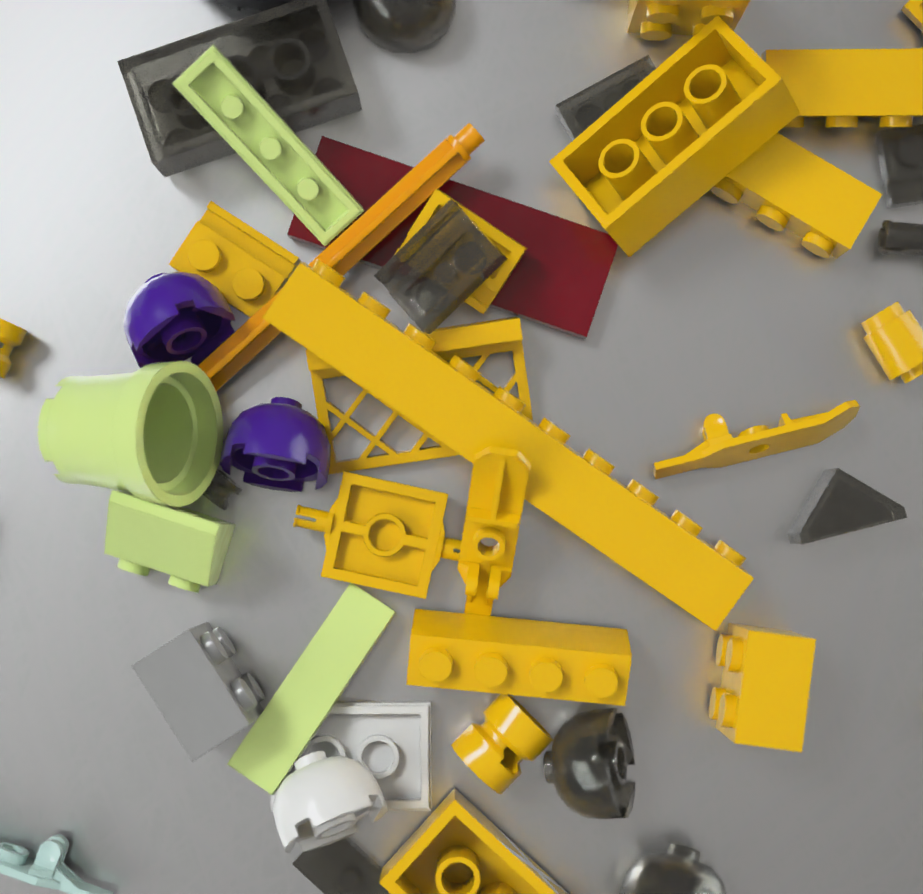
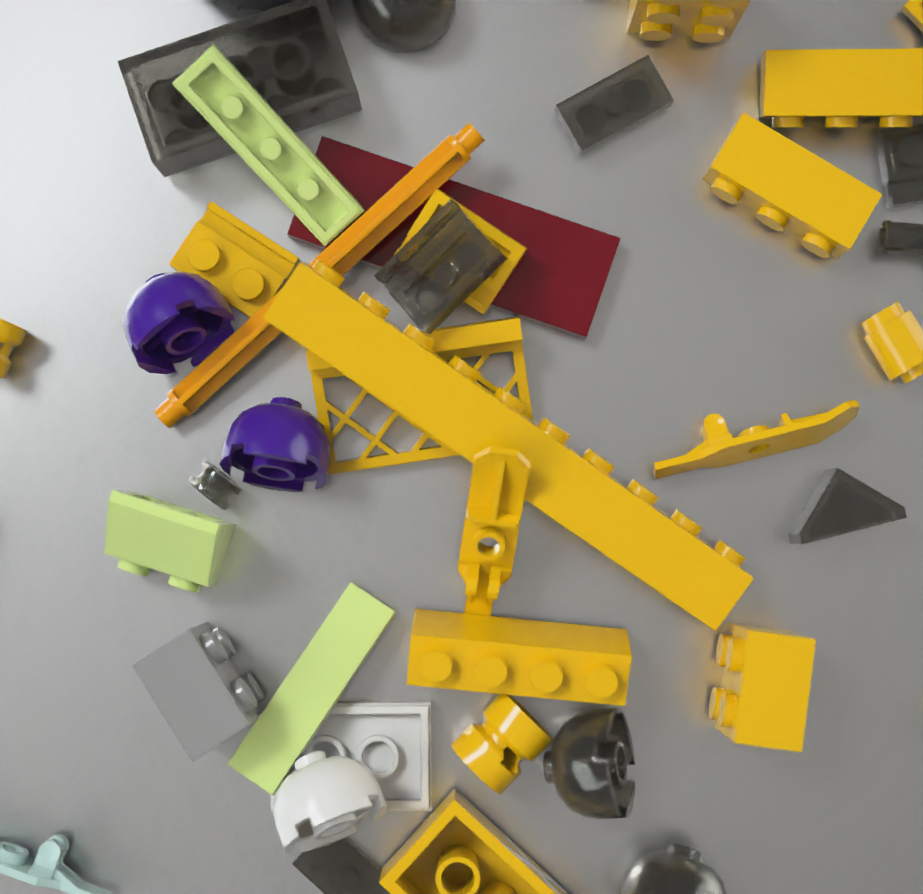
(136, 432): yellowish green piece -> none
(382, 534): yellow plate -> none
(676, 135): yellow brick -> none

